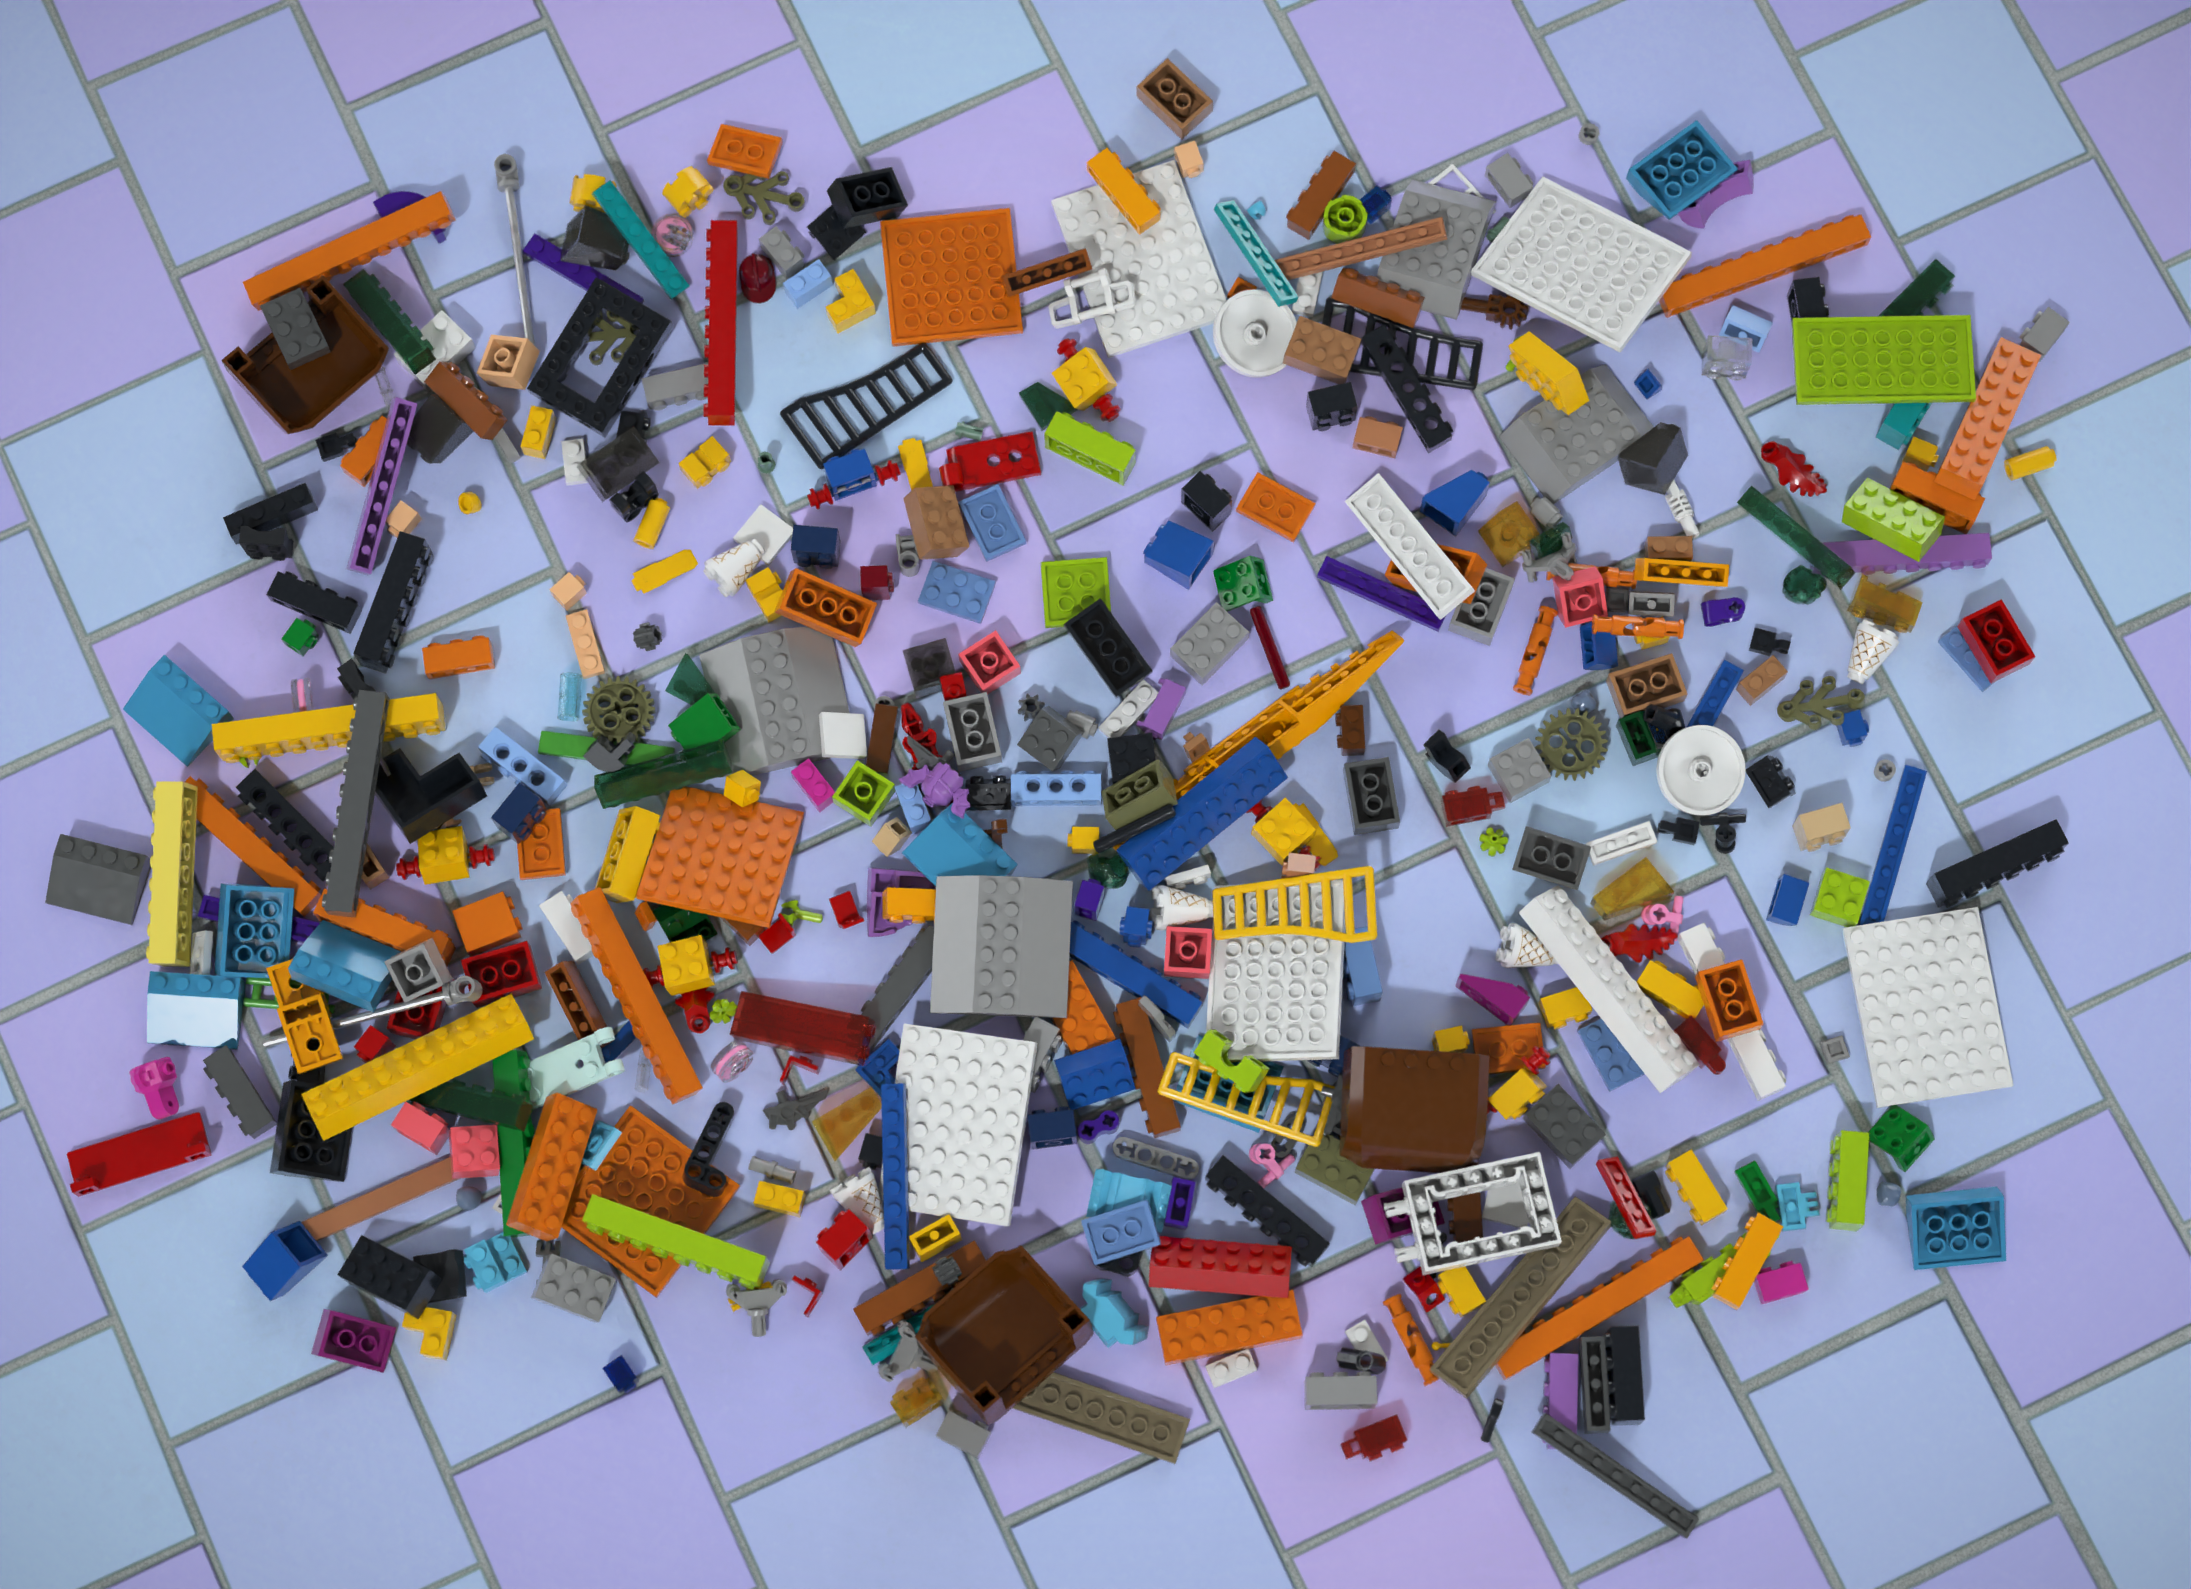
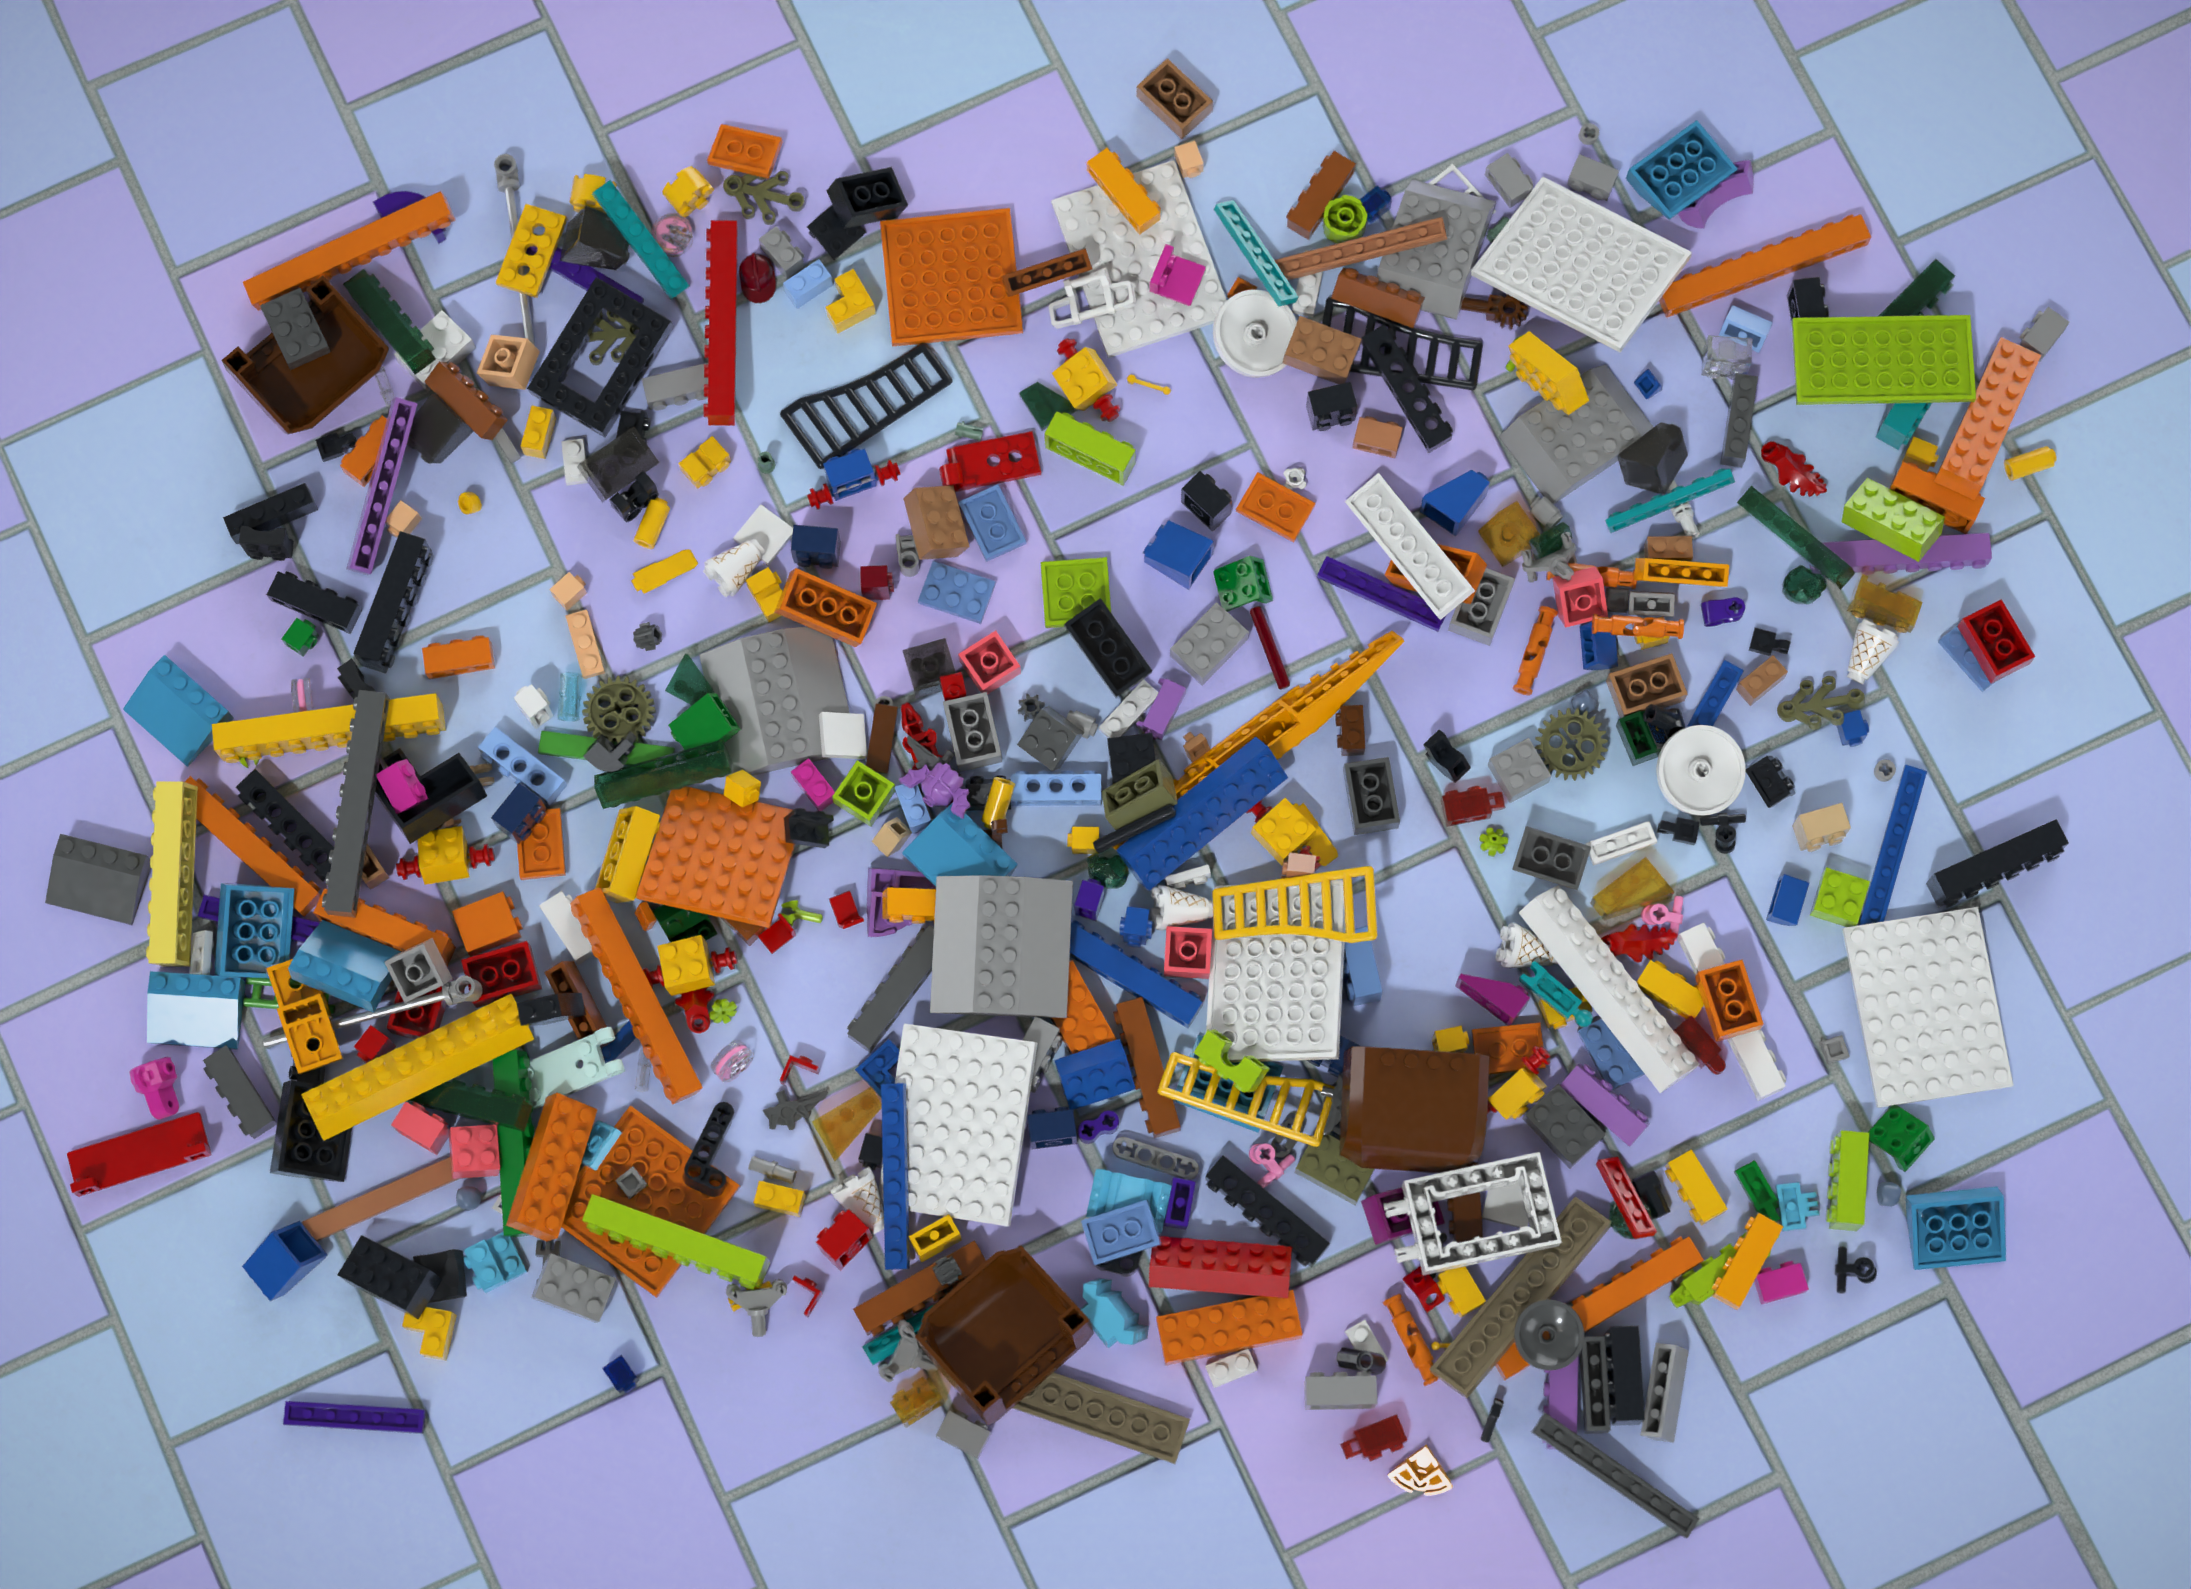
(353, 1340): magenta slope -> none
(354, 1417): none -> dark purple plate
(402, 786): none -> dark pink brick
(533, 705): none -> white brick
(539, 262): none -> yellow plate
(551, 1009): none -> black brick
(631, 1182): none -> light grey tile
(803, 1028): clear red brick -> none
(807, 828): none -> black bracket
(915, 463): yellow piece -> none
(997, 801): none -> yellow brick
(1131, 379): none -> yellow hinge
(1158, 1018): light grey tile -> none
(1176, 277): none -> dark pink bracket
(1257, 210): medium azure hinge -> none
(1299, 474): none -> white plate
(1421, 1473): none -> brick
(1556, 995): none -> teal plate
(1564, 1329): none -> dark grey dish
(1592, 178): none -> light grey brick
(1605, 1104): none -> medium lavender brick
(1664, 1392): none -> light grey brick
(1678, 496): none -> teal plate
(1739, 420): none -> dark grey brick
(1843, 1269): none -> black piece

